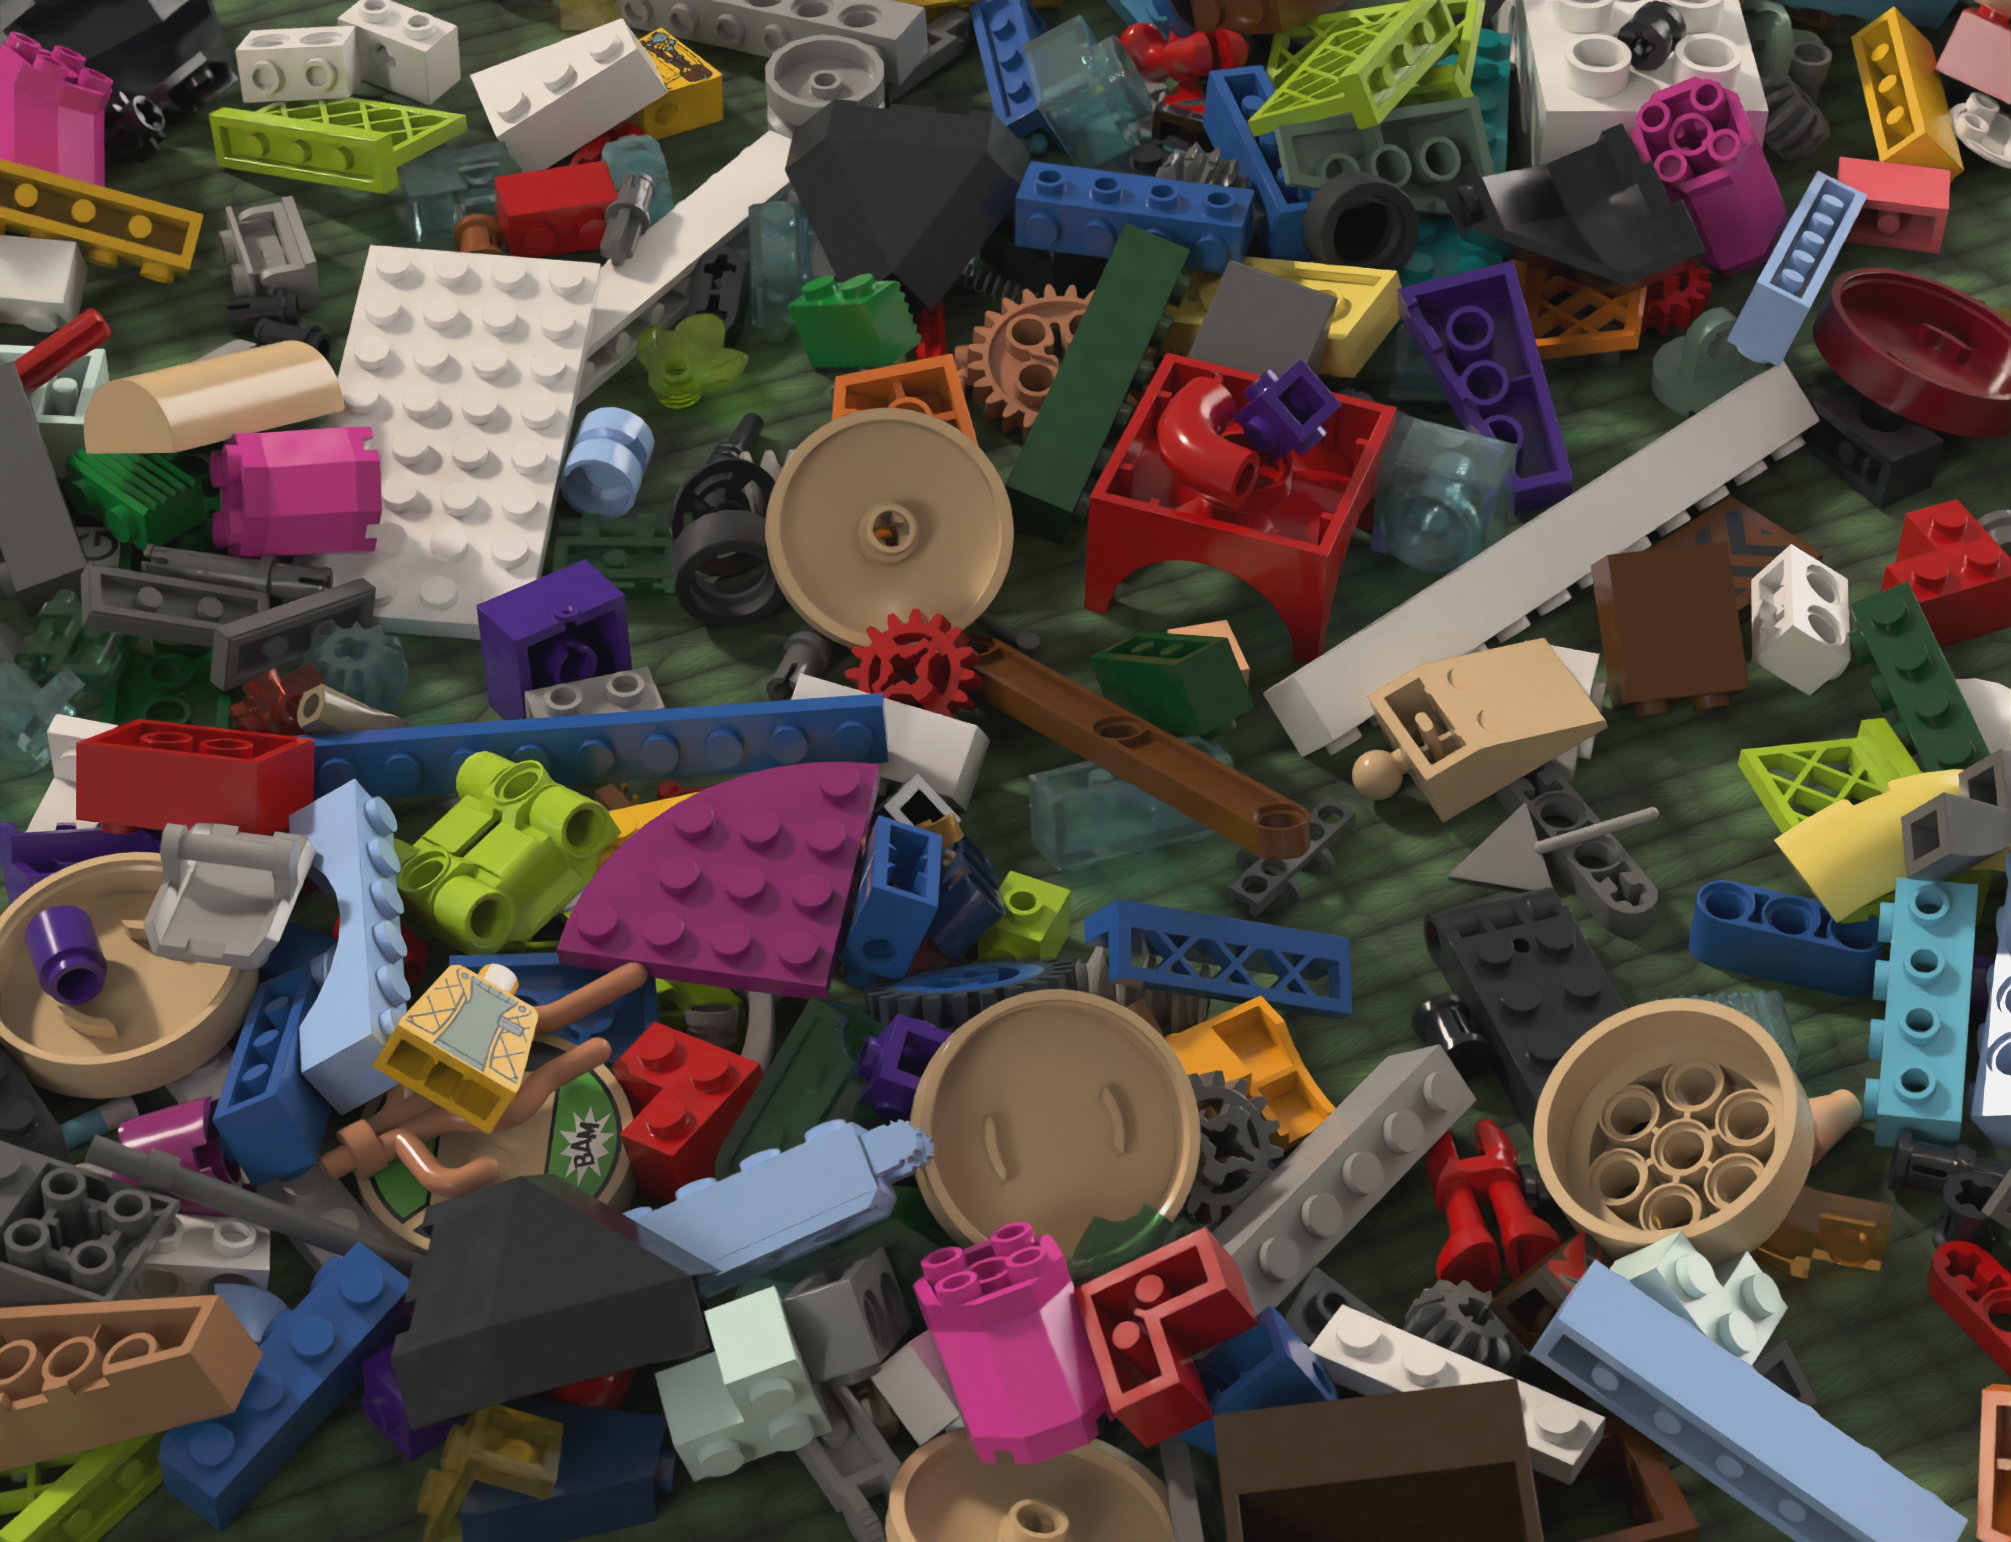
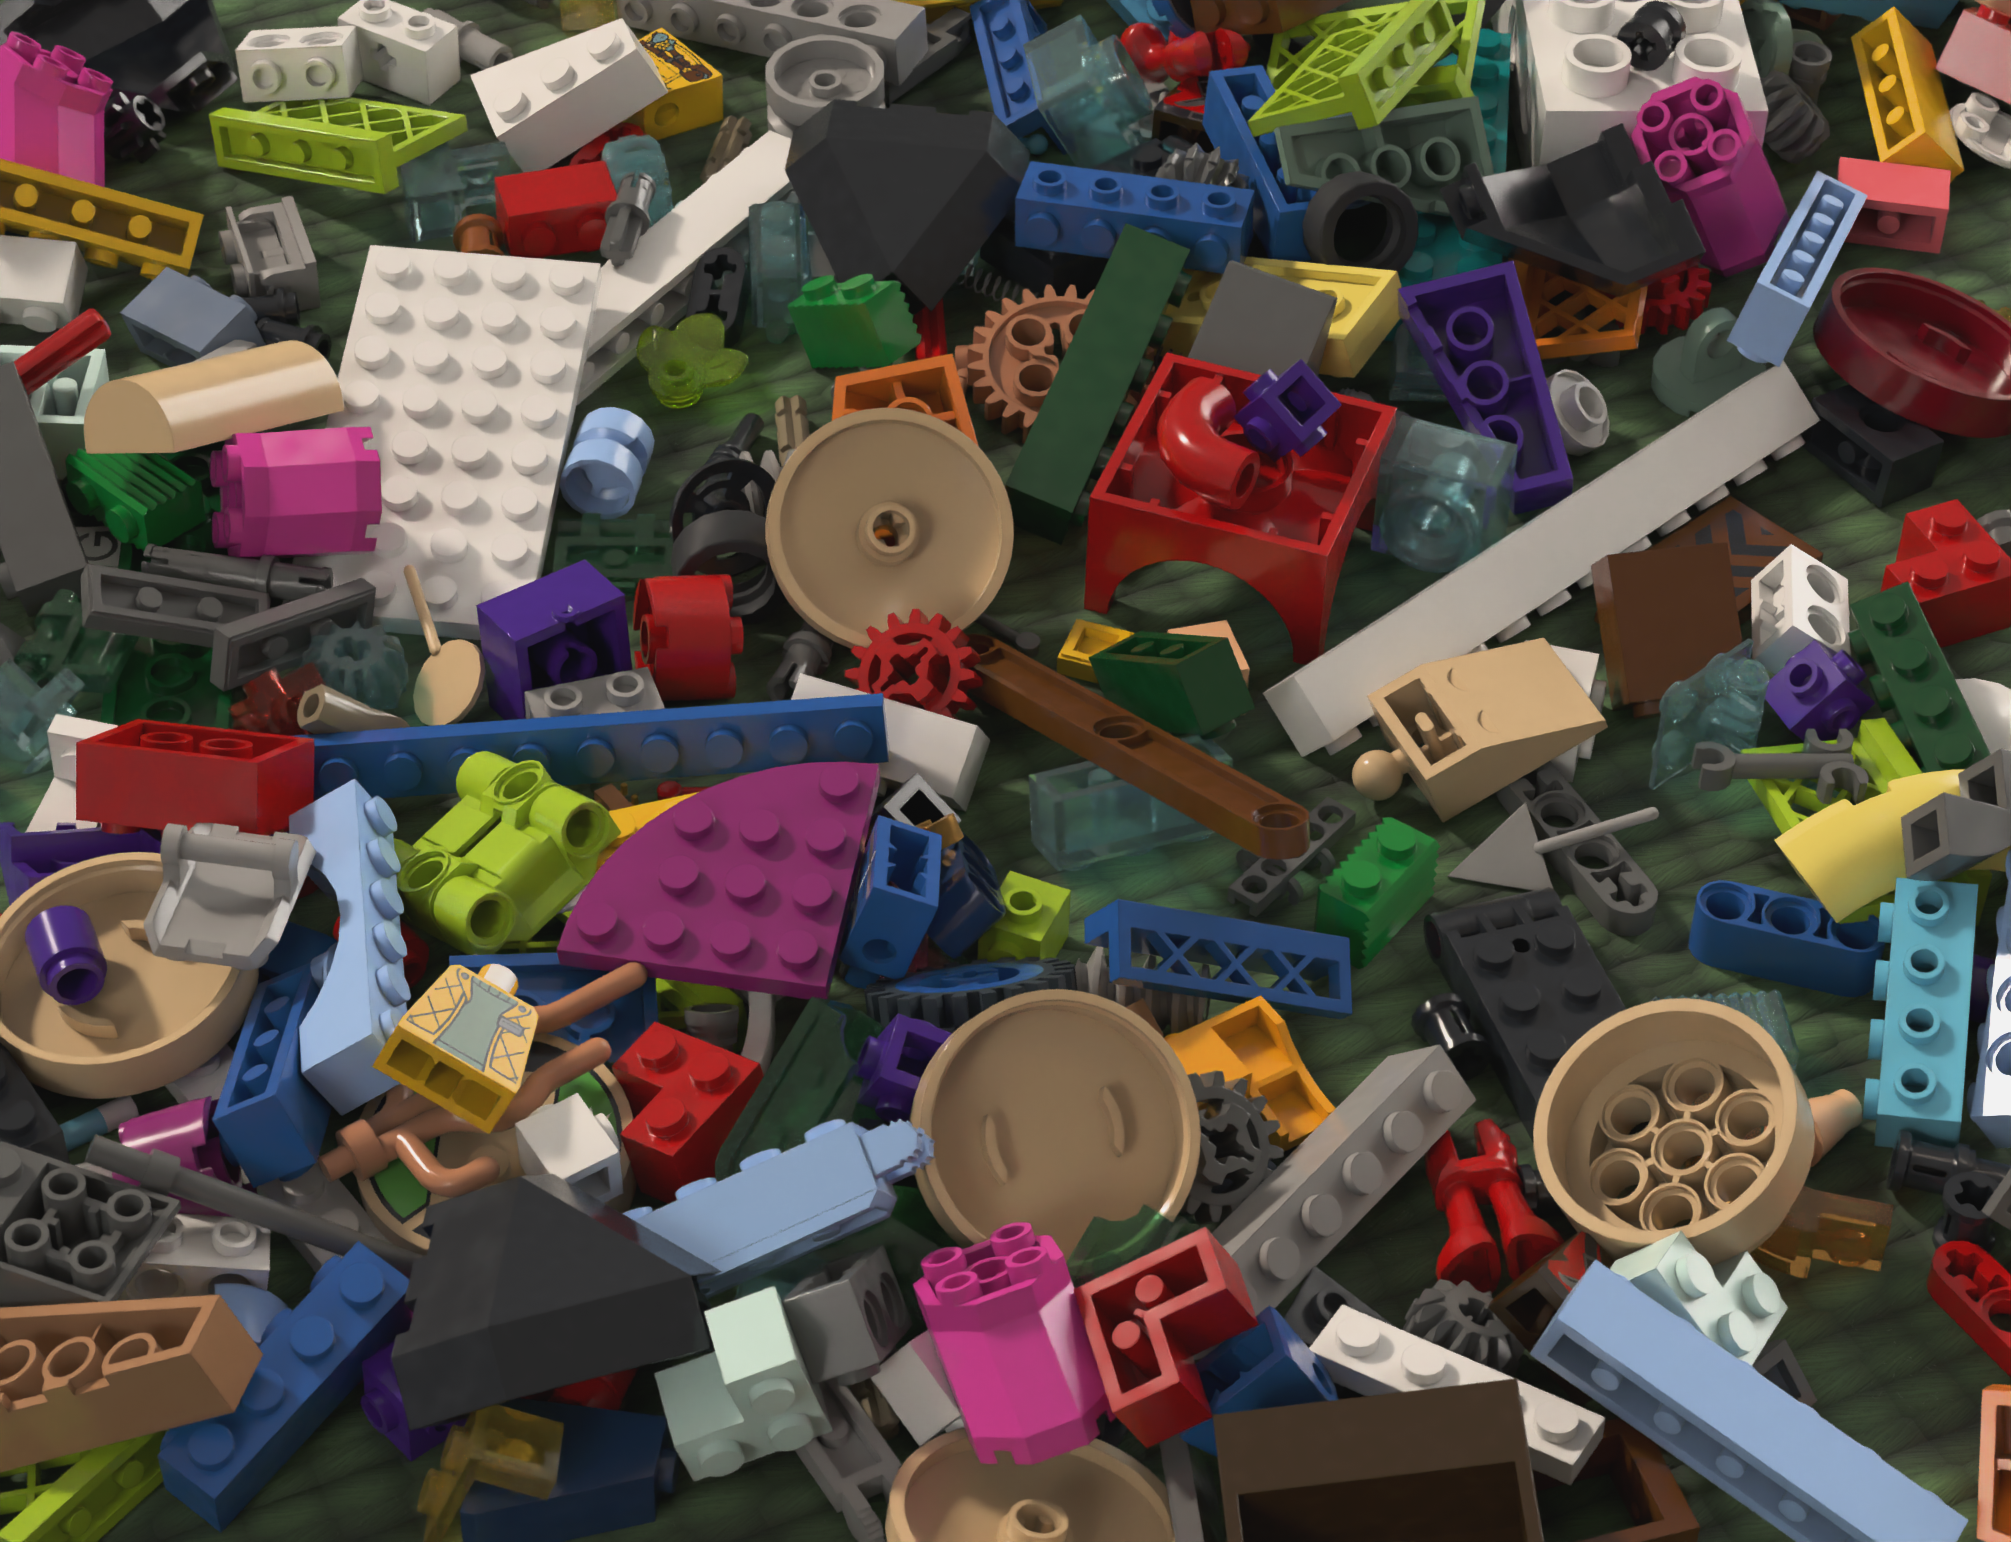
(186, 319): none -> sand blue brick
(452, 673): none -> tan piece
(475, 45): none -> light grey axle
(573, 1146): none -> white brick
(688, 635): none -> red brick
(729, 143): none -> dark tan axle
(791, 424): none -> dark tan axle
(1083, 642): none -> yellow tile
(1377, 888): none -> green brick
(1579, 412): none -> white plate
(1713, 705): none -> clear light blue hinge
(1819, 692): none -> dark purple brick
(1828, 763): none -> dark grey bar

